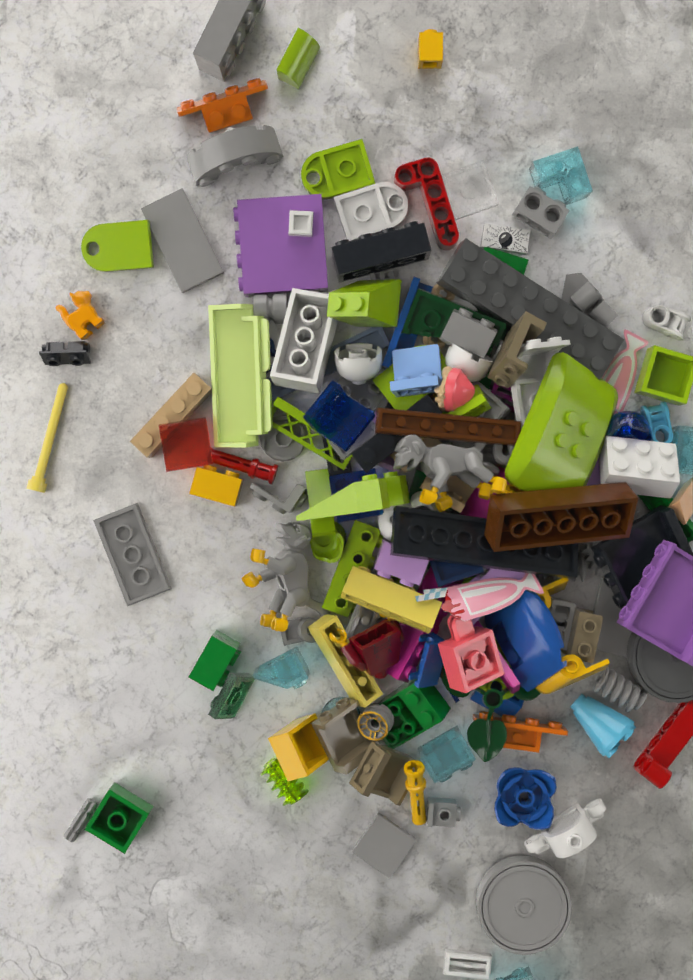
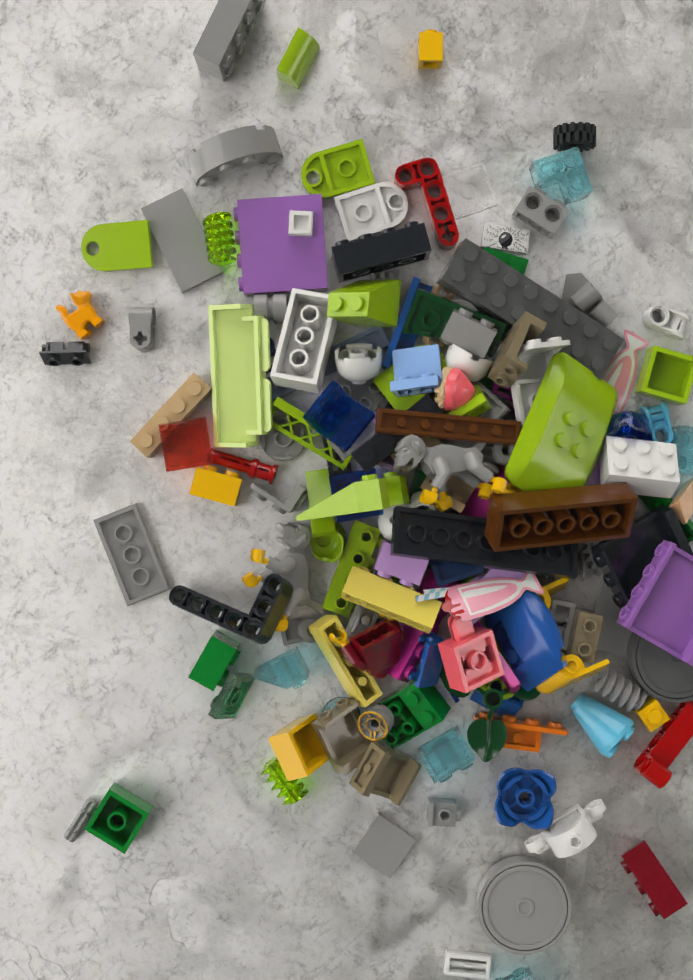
(37, 482): light yellow piece -> none
(142, 323): none -> light grey piece
(219, 238): none -> clear neon green piece
(225, 108): orange bracket -> none
(230, 616): none -> black beam
(418, 812): yellow pin -> none
(574, 135): none -> black tyre
(651, 714): none -> yellow brick
(652, 880): none -> dark red wedge

